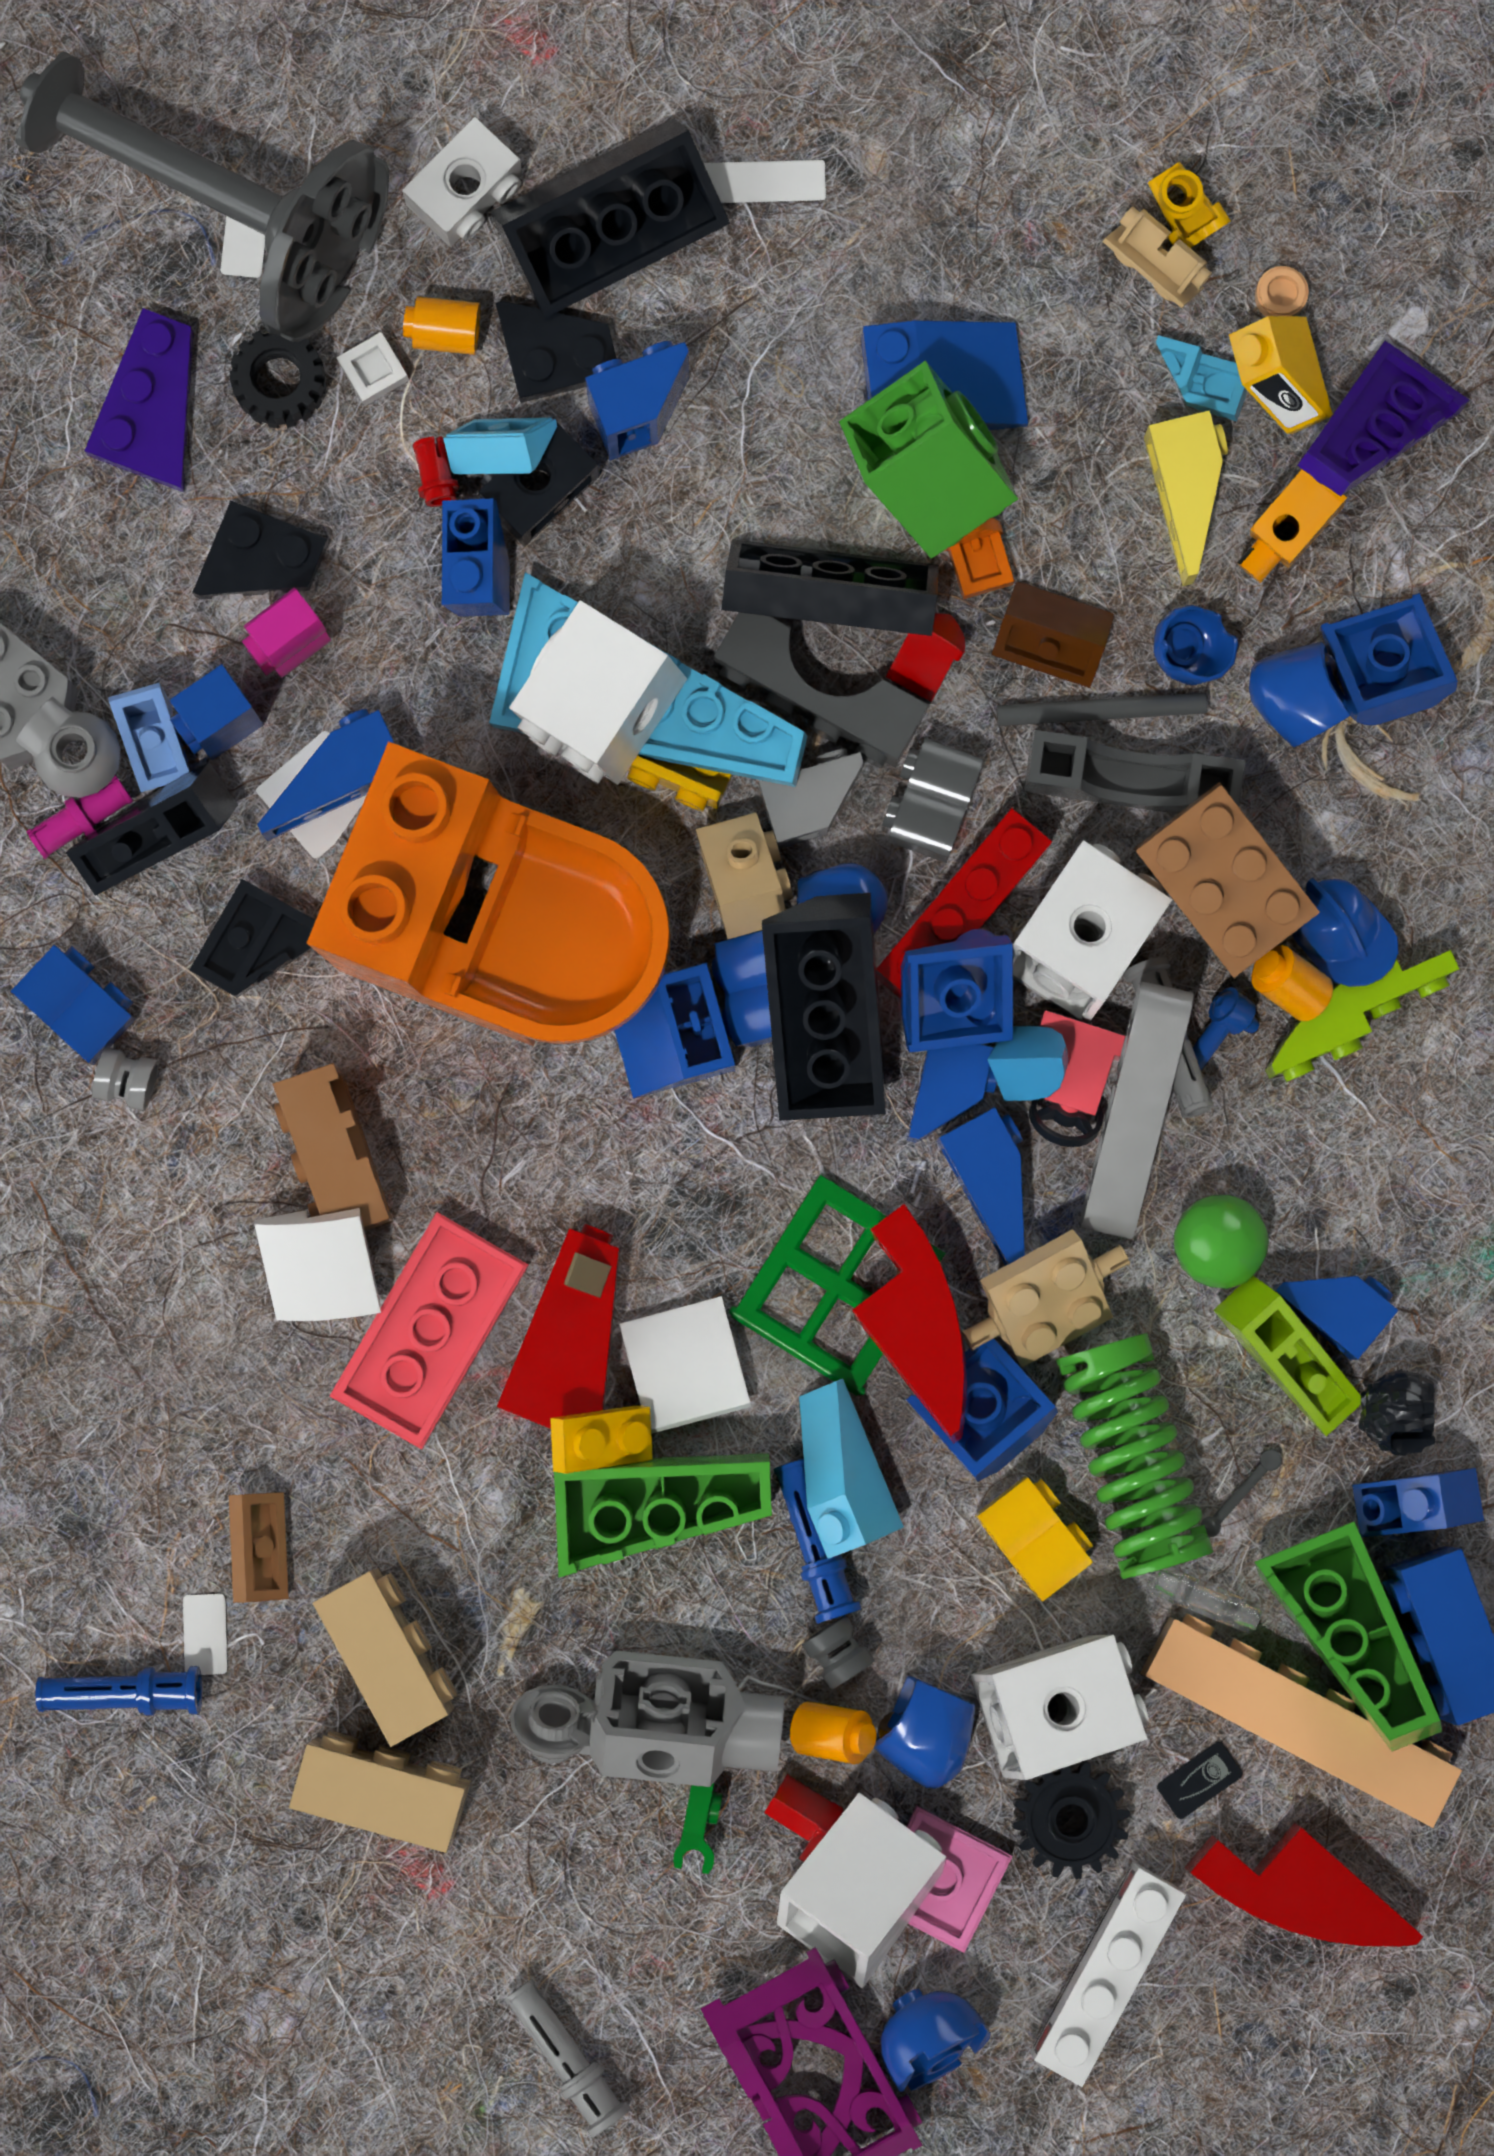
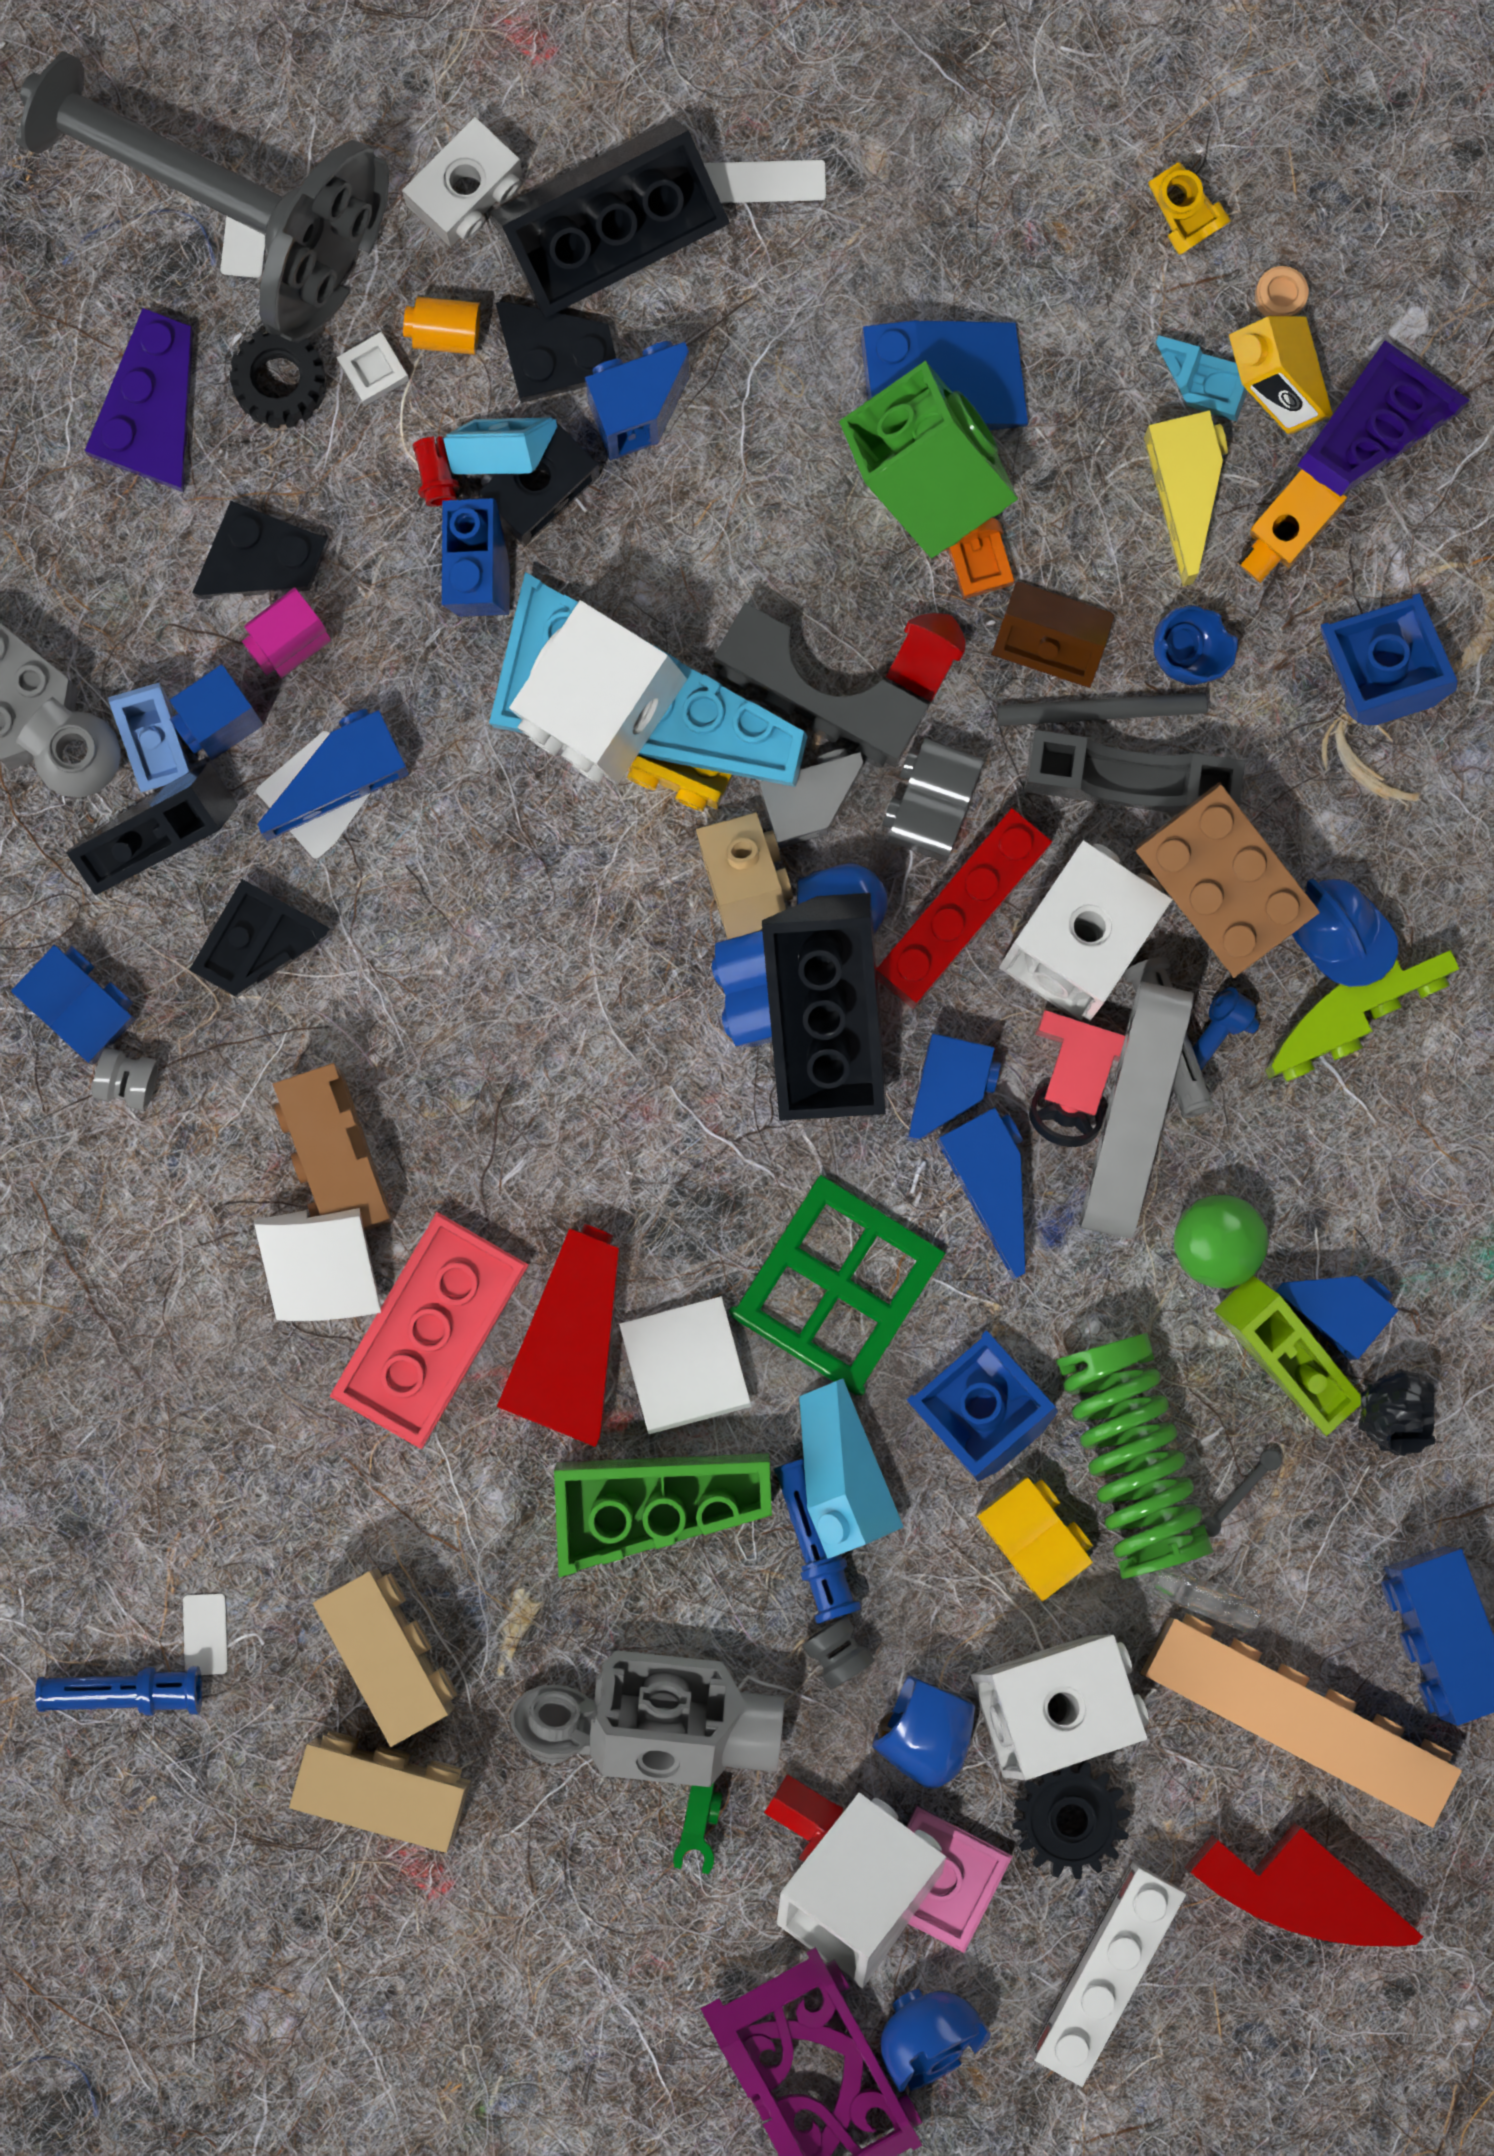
(78, 817): dark pink pin -> none
(258, 1547): medium nougat plate -> none
(562, 938): orange piece -> none
(580, 2078): light grey pin -> none
(587, 1275): dark tan piece -> none
(601, 1439): yellow plate -> none
(676, 1035): blue slope -> none
(830, 587): black slope -> none
(832, 1732): light orange brick -> none
(918, 1322): red slope -> none
(958, 992): blue slope -> none
(1030, 1064): dark azure brick -> none
(1046, 1298): tan plate -> none
(1174, 274): tan hinge -> none
(1199, 1780): black sticker -> none
(1292, 983): light orange brick -> none
(1298, 692): blue piece -> none
(1348, 1620): bright green wedge -> none
(1418, 1503): blue slope -> none

